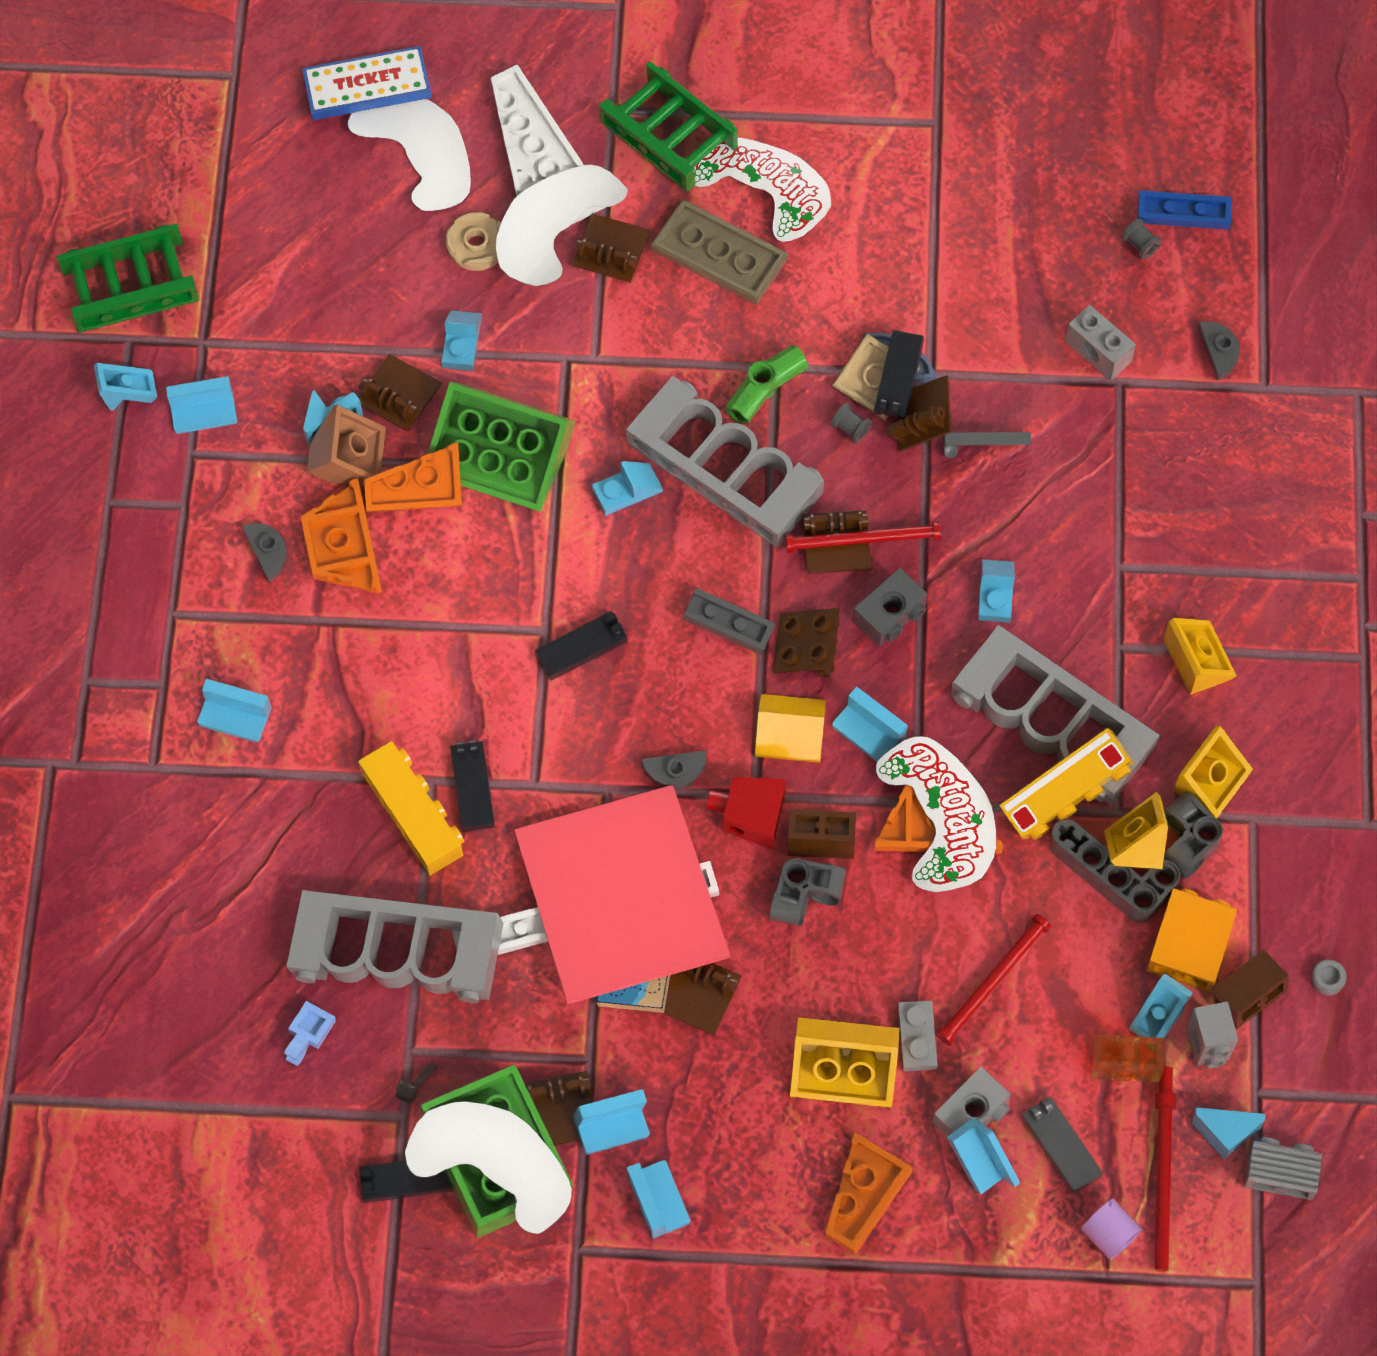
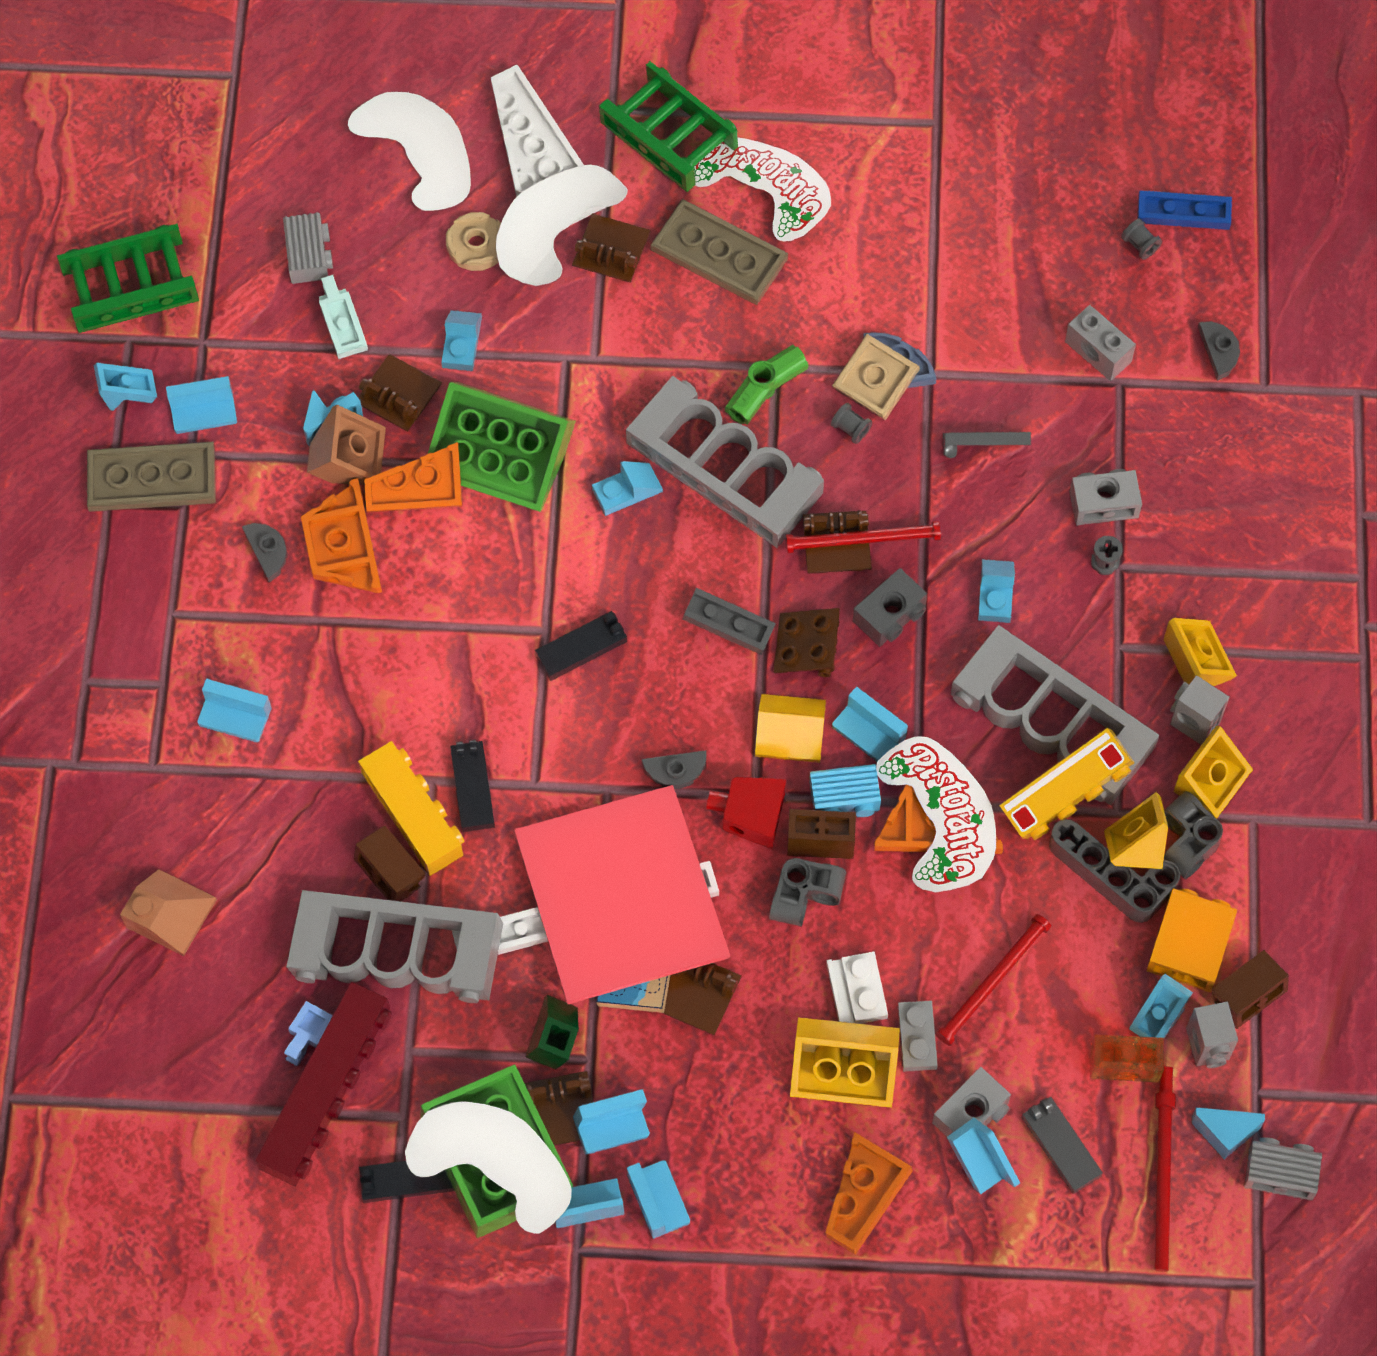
(151, 476): none -> dark tan tile
(167, 911): none -> nougat slope
(306, 247): none -> light grey brick
(323, 1084): none -> dark red brick
(341, 320): none -> light aqua hinge
(366, 83): tile -> none
(388, 865): none -> reddish brown hinge
(409, 1090): clear smoke hand -> none
(554, 1033): none -> dark green slope
(592, 1203): none -> medium azure panel
(846, 790): none -> medium azure brick
(857, 989): none -> white plate
(899, 374): black hinge -> none
(926, 417): reddish brown hinge -> none
(1092, 508): none -> light grey brick
(1111, 1229): lavender piece -> none
(1114, 553): none -> dark grey bush
(1198, 709): none -> light grey brick
(1328, 977): light grey tile -> none

